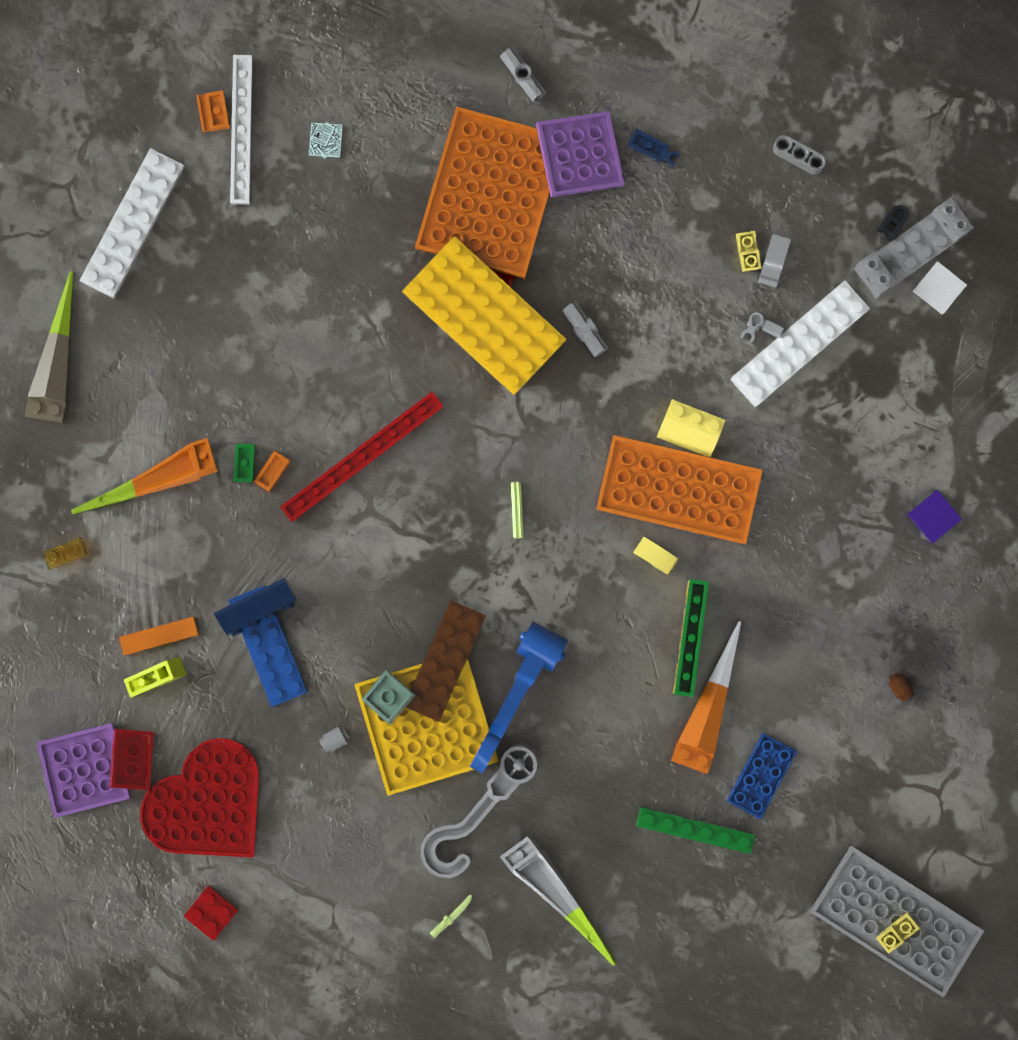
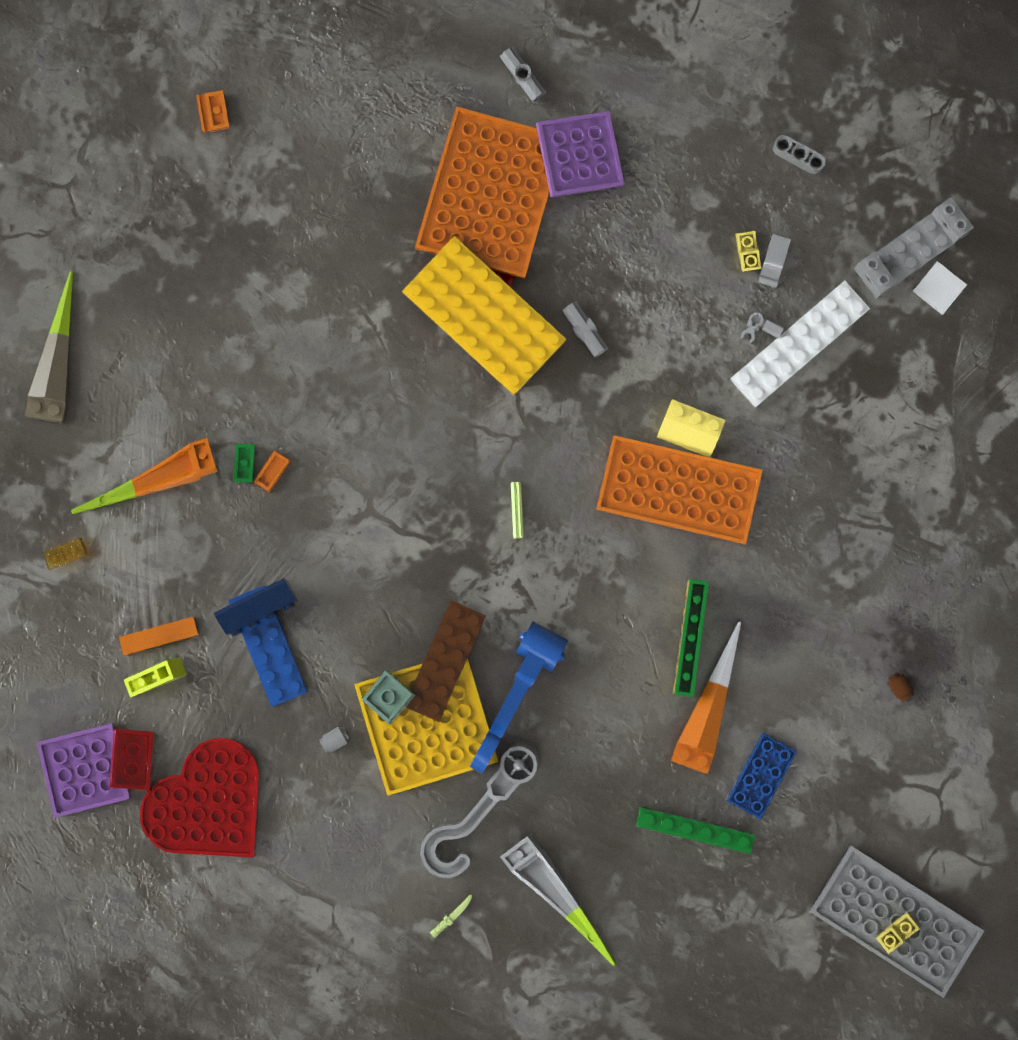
(132, 223): white plate -> none
(211, 913): red plate -> none
(241, 130): white plate -> none
(325, 140): light aqua piece -> none
(361, 457): red plate -> none
(652, 147): dark blue plate -> none
(655, 555): light yellow slope -> none
(898, 216): black plate -> none
(934, 516): dark purple tile -> none

